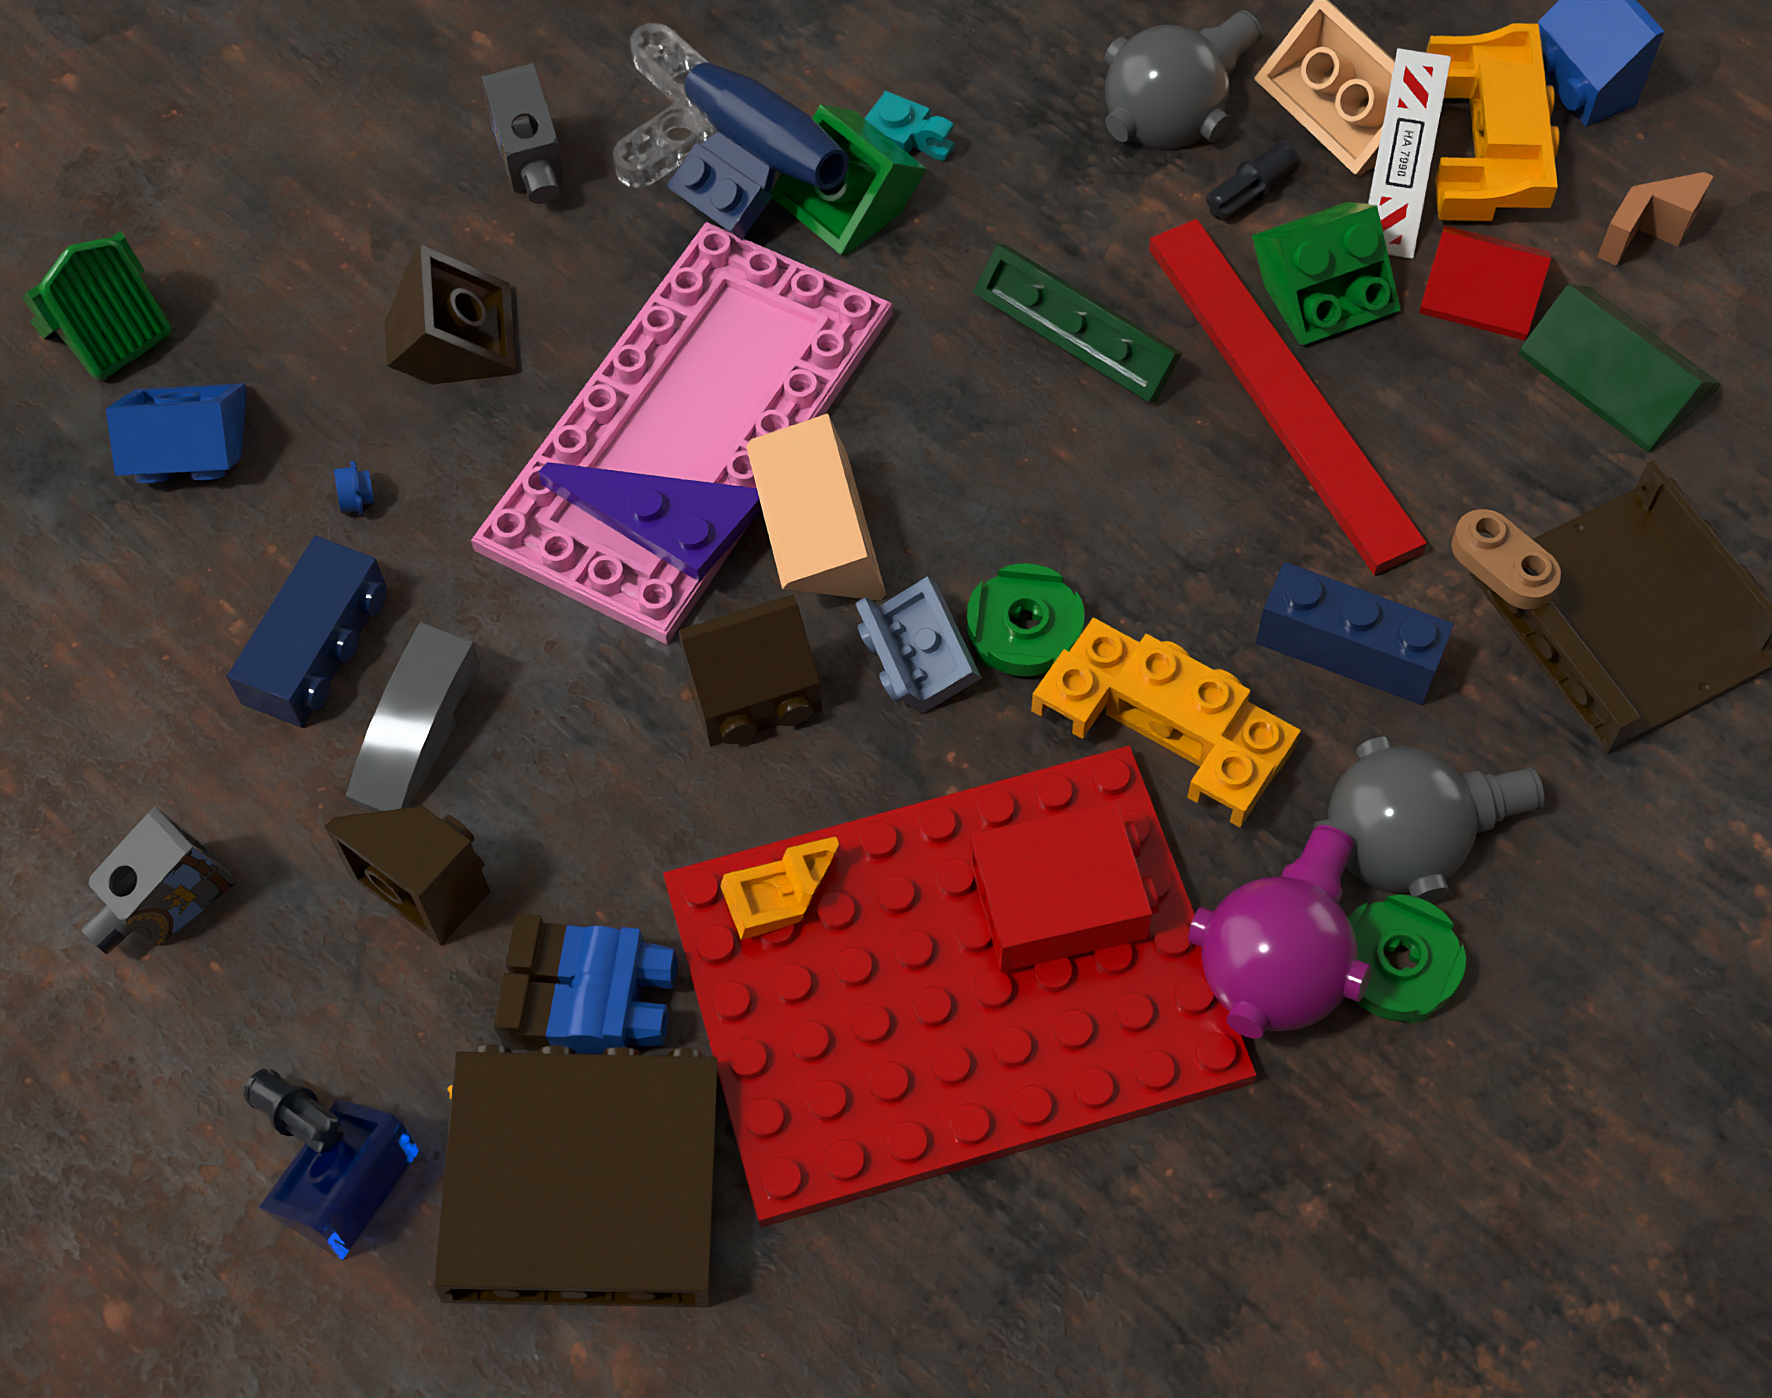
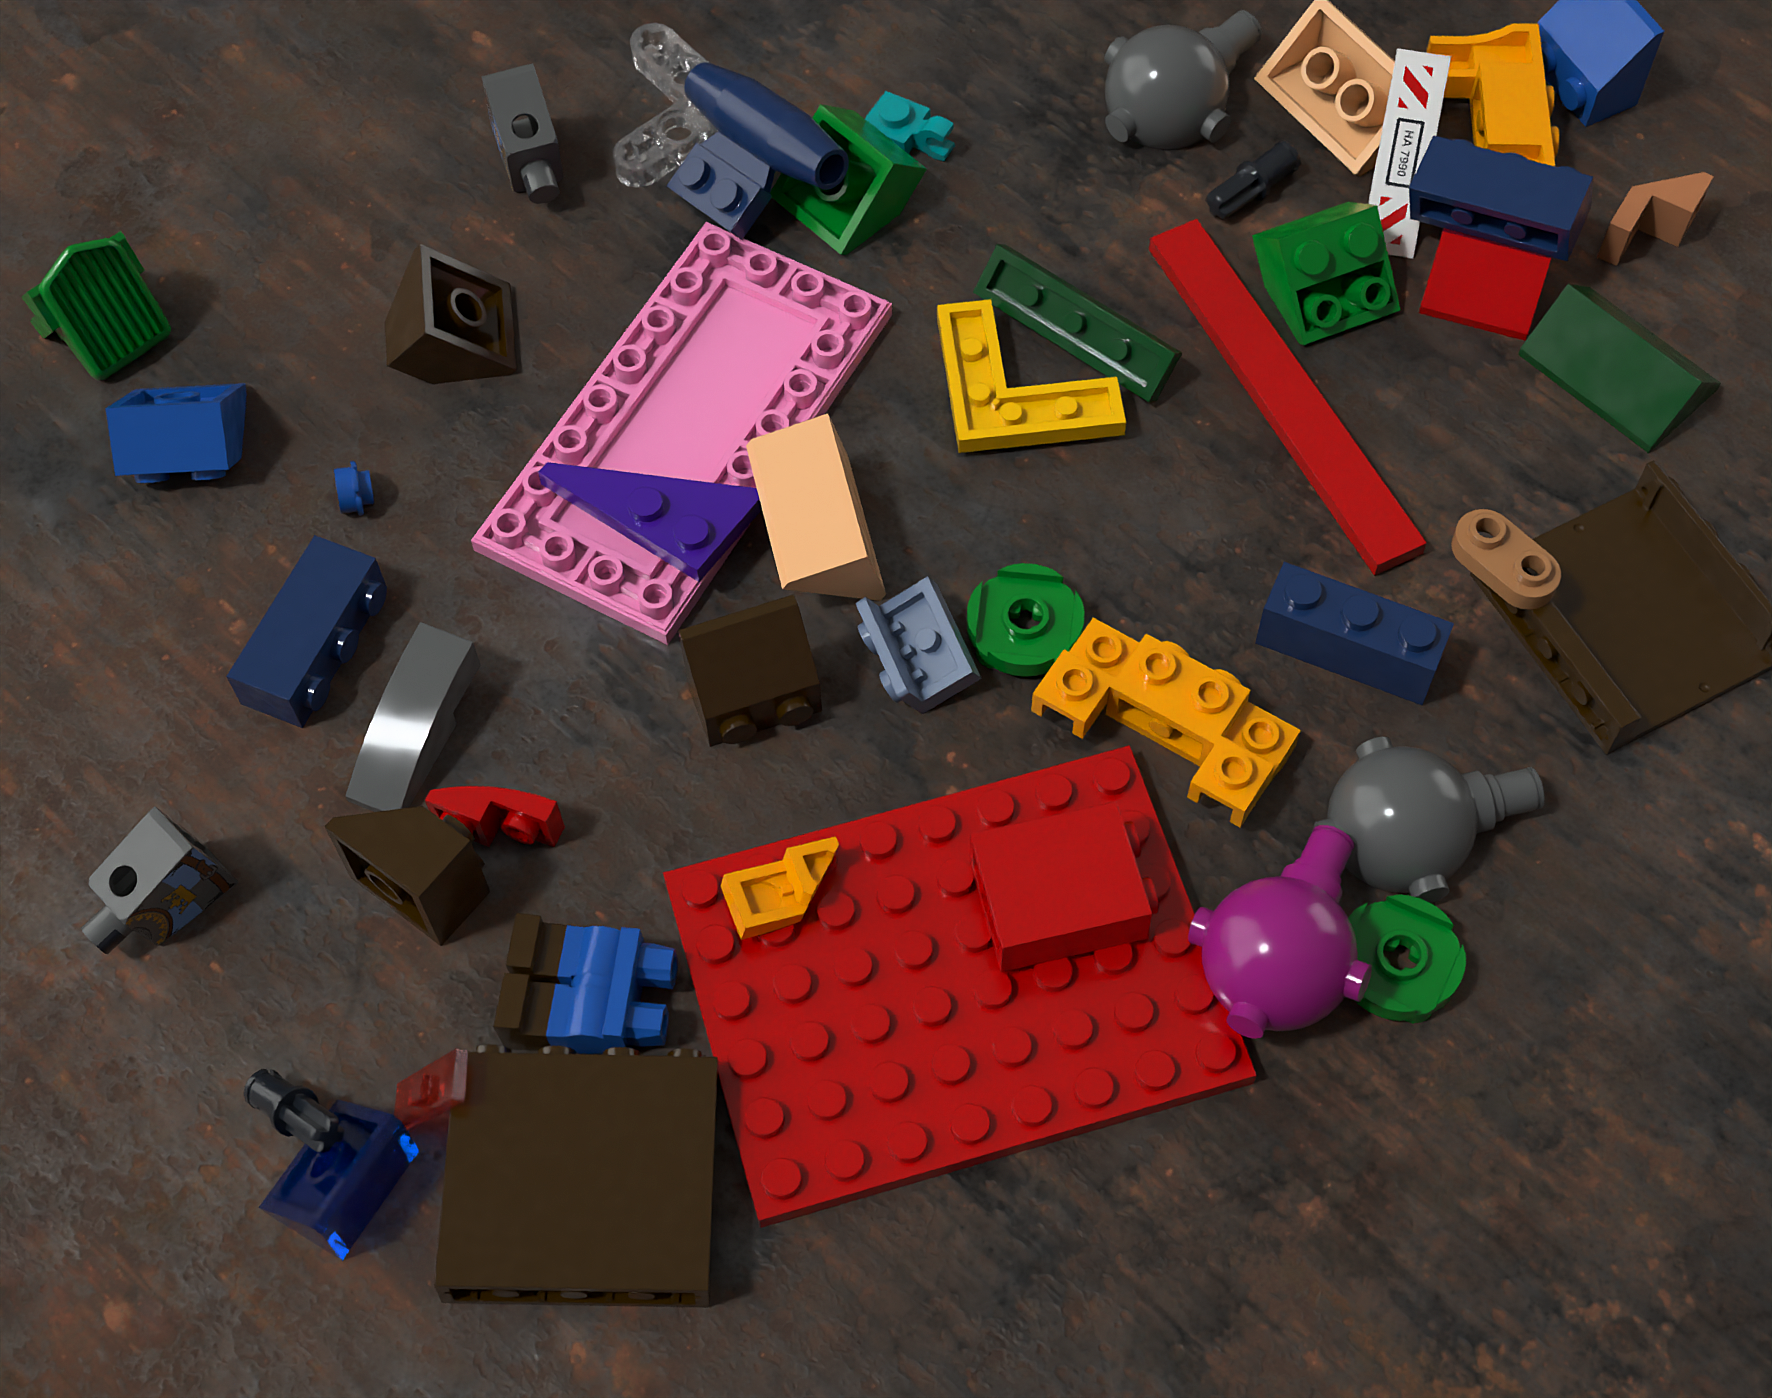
(432, 1090): none -> clear red piece
(488, 808): none -> red slope
(1002, 417): none -> yellow plate
(1501, 197): none -> dark blue brick

